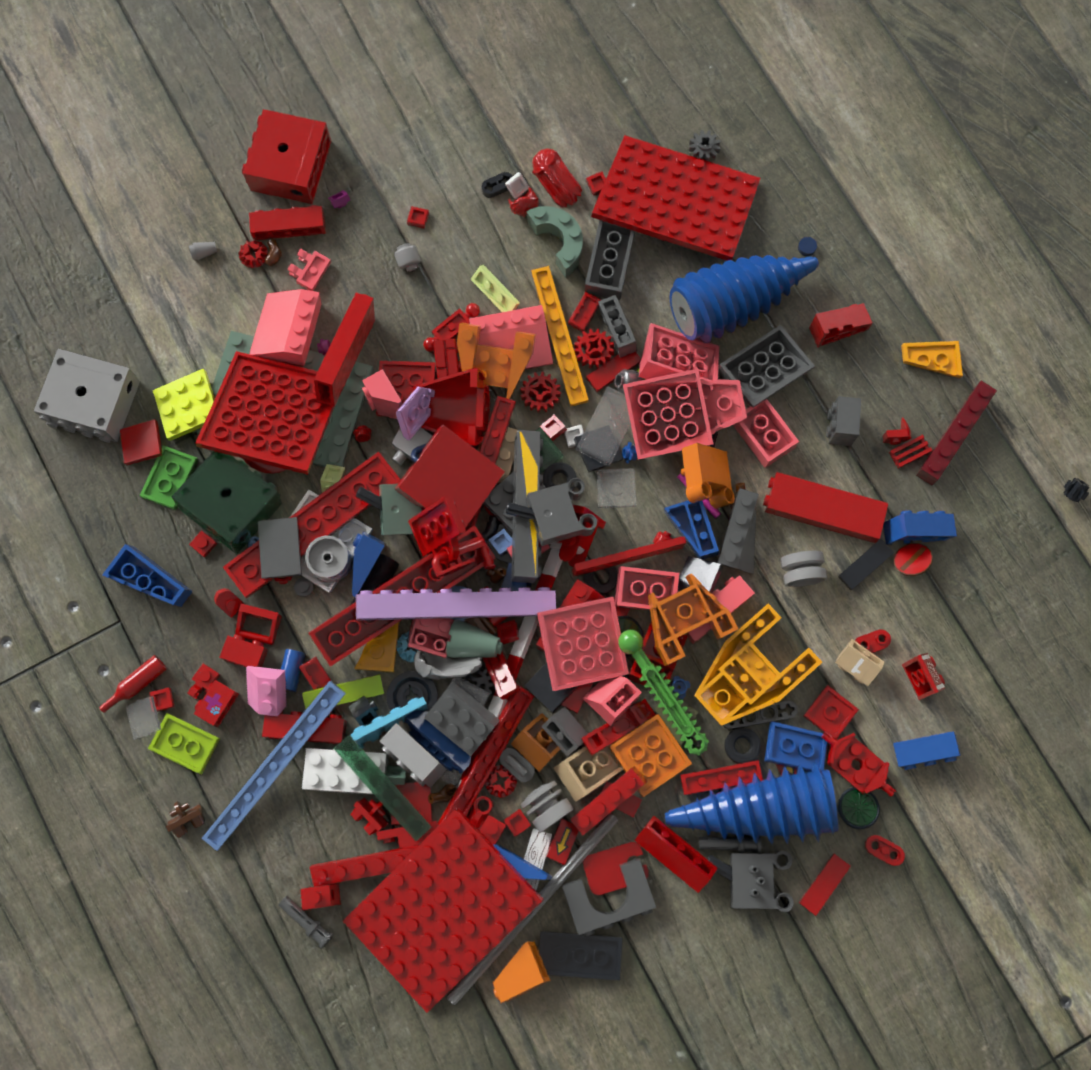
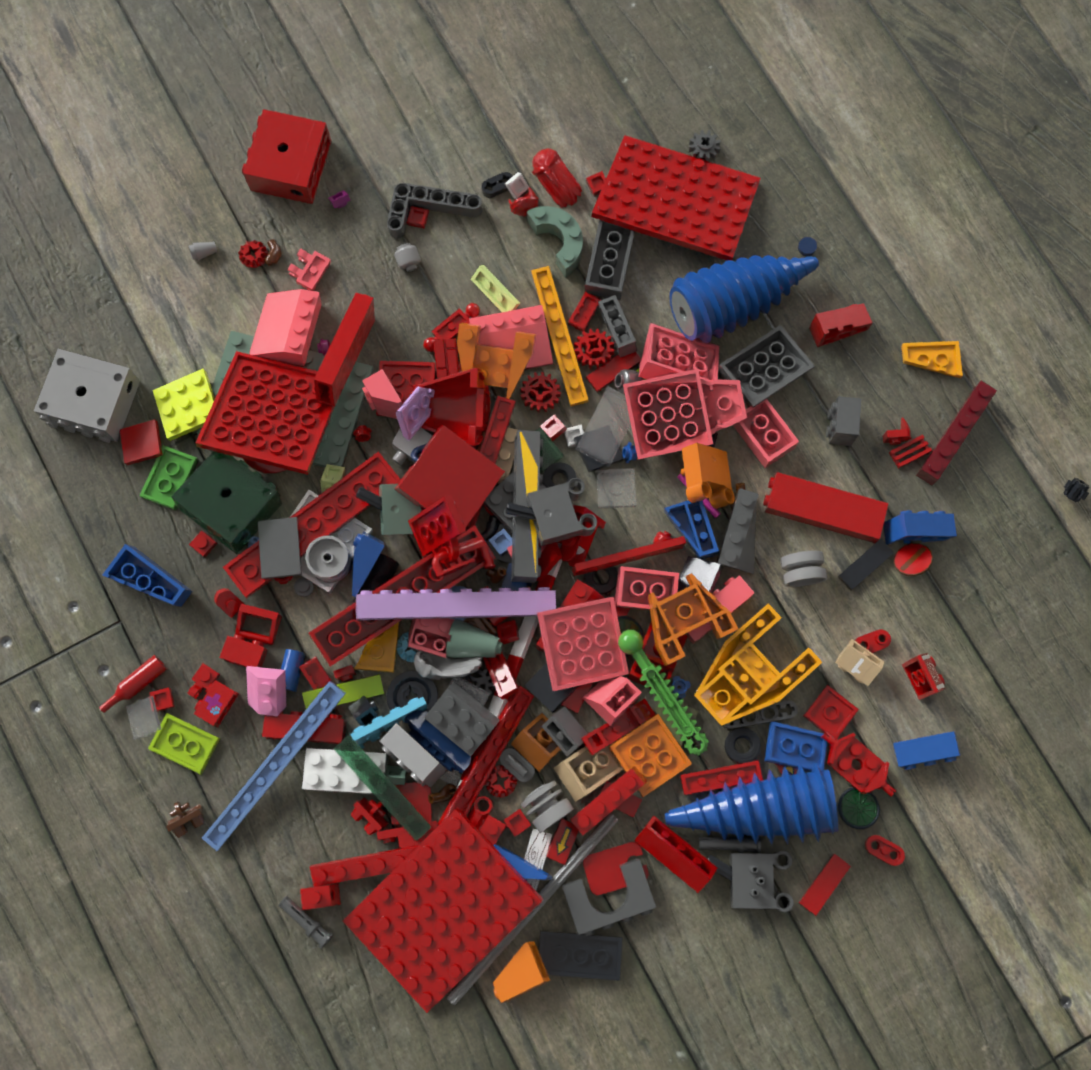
(287, 222): red brick -> none
(345, 674): none -> red plate
(428, 202): none -> dark grey beam
(549, 559): none -> red tile

